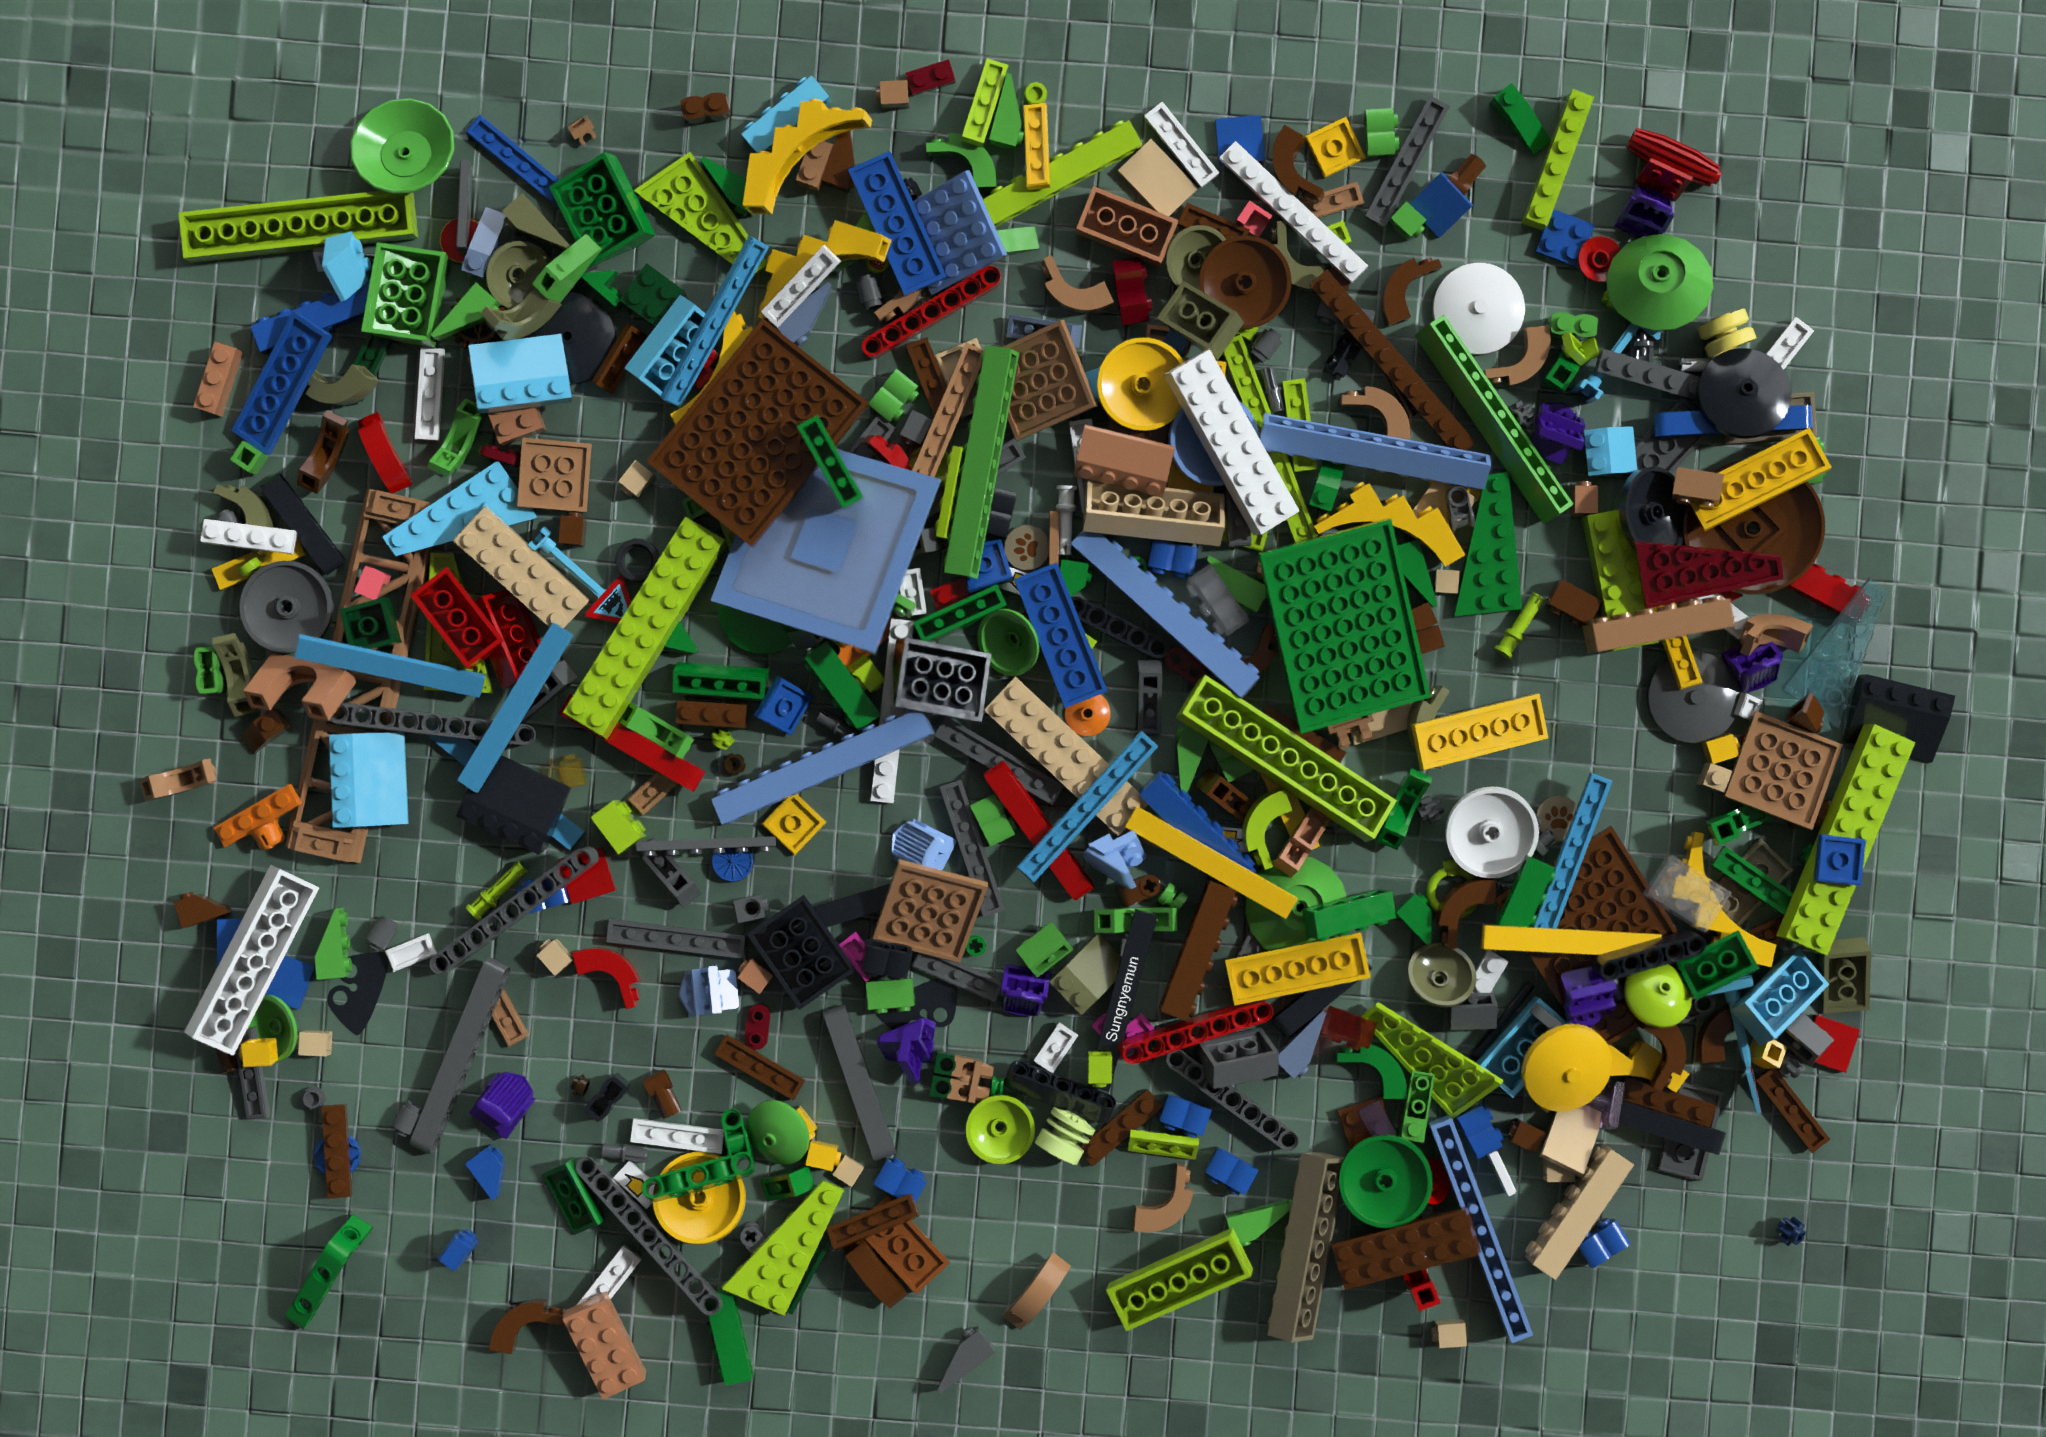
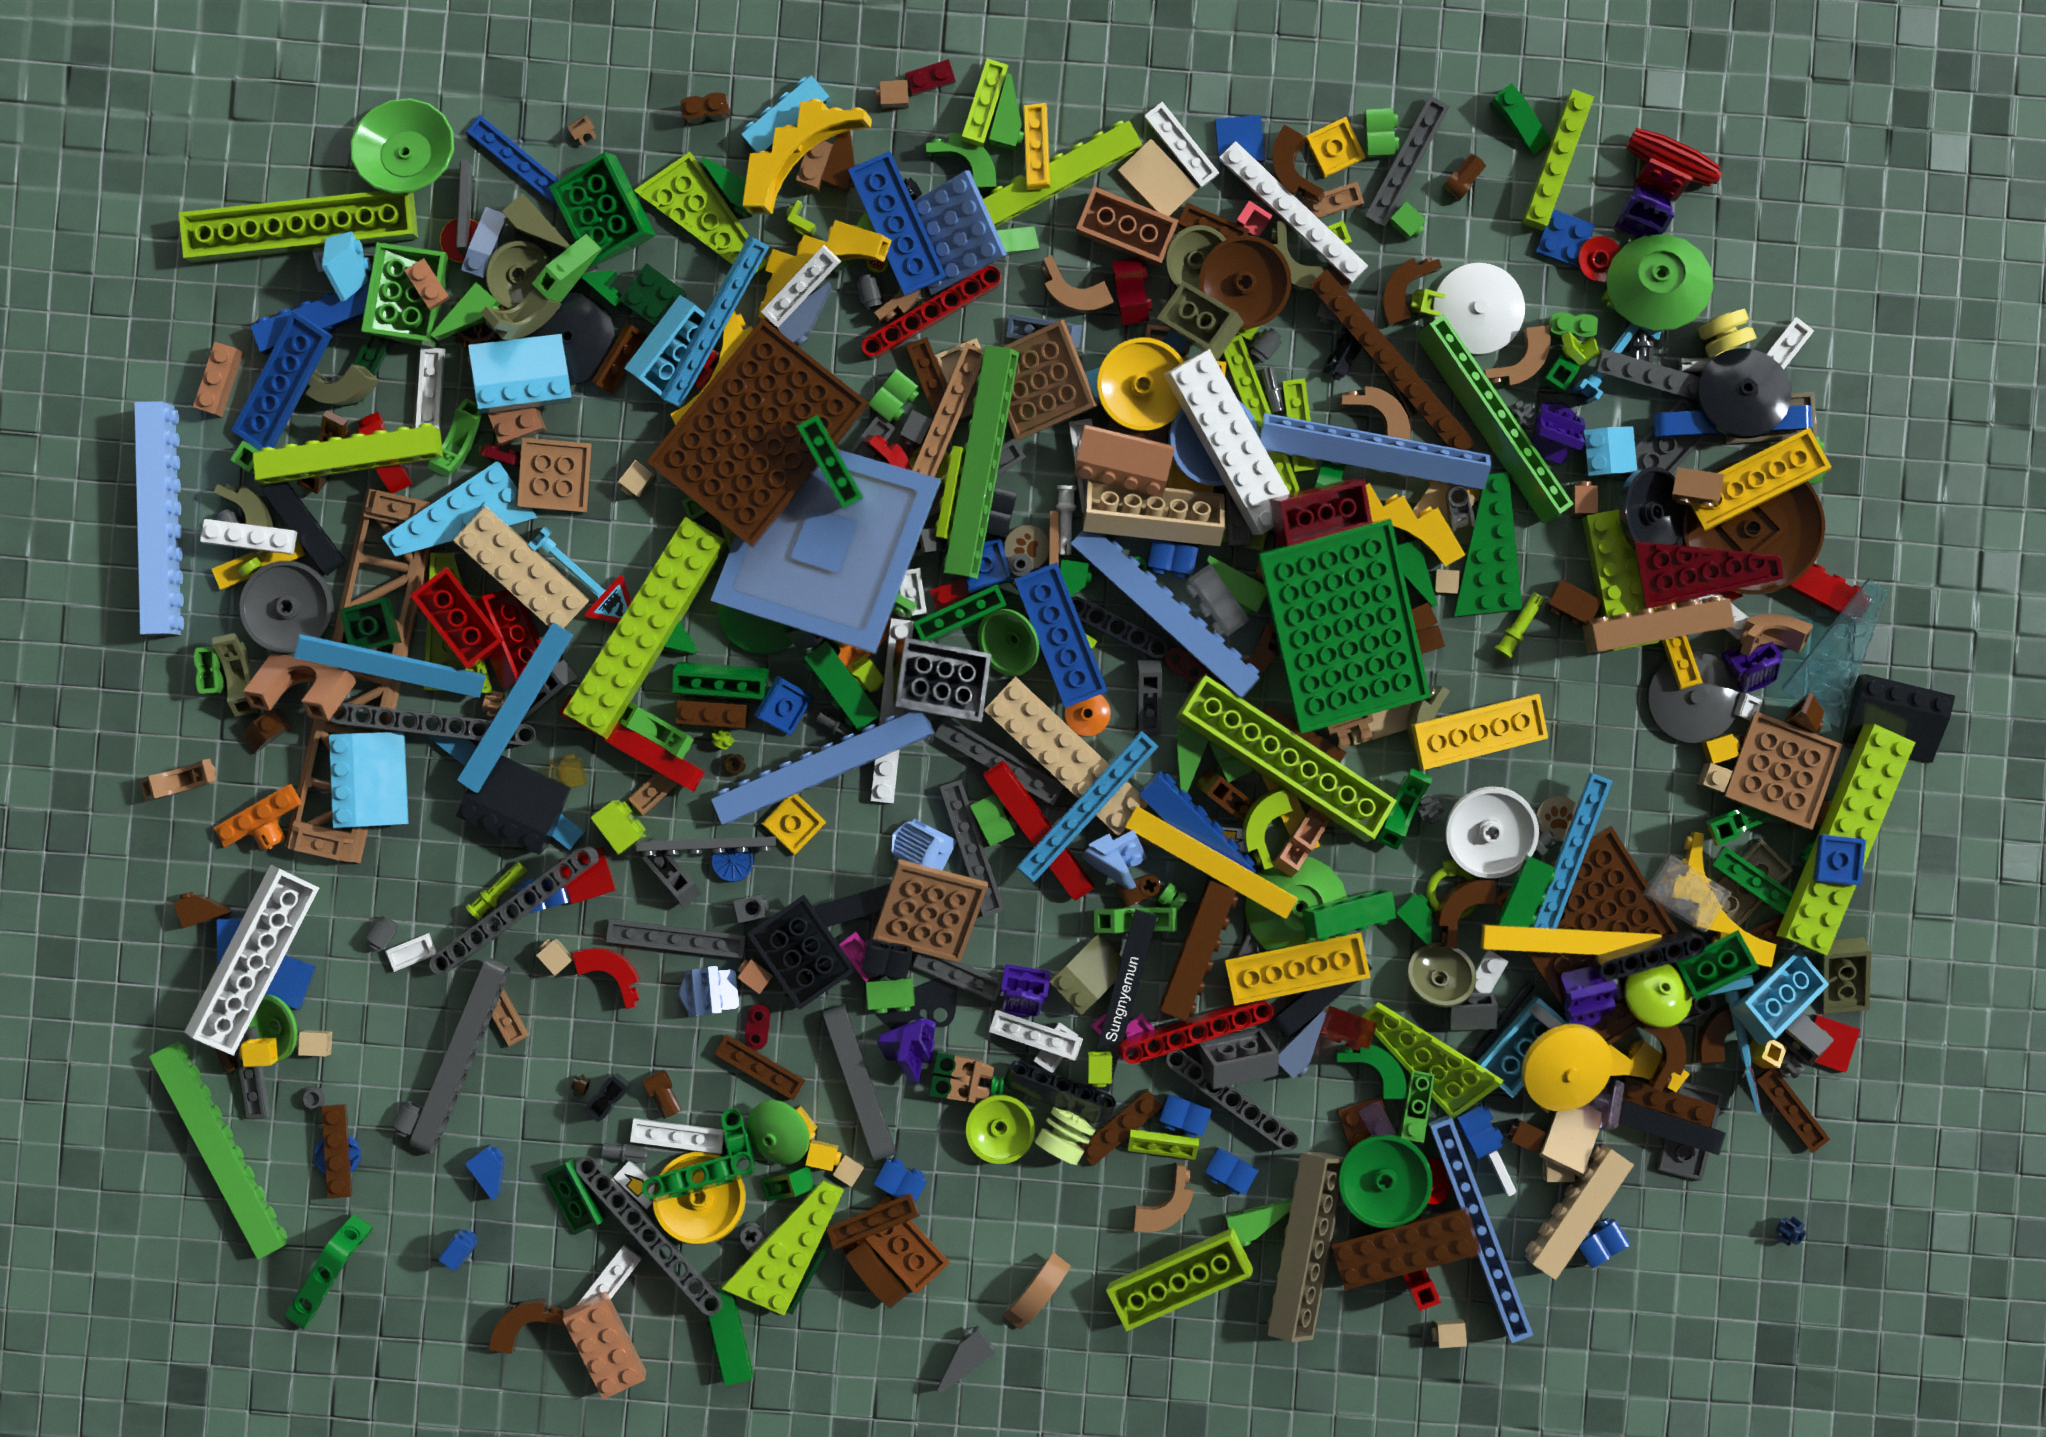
(158, 519): none -> light blue brick
(219, 1150): none -> bright green brick
(332, 954): bright green slope -> none
(347, 454): none -> lime brick
(362, 1002): black piece -> none
(371, 582): coral panel -> none
(427, 284): none -> nougat plate
(493, 704): none -> medium nougat gear
(504, 1103): dark purple piece -> none
(572, 529): reddish brown brick -> none
(622, 551): black tyre -> none
(801, 225): none -> lime bracket
(980, 940): green bush -> none
(1020, 572): none -> dark grey brick
(1035, 93): lime tile -> none
(1035, 1035): none -> white plate
(1044, 949): bright green brick -> none
(1320, 511): none -> dark red brick
(1422, 302): none -> lime window
(1441, 204): blue tile -> none

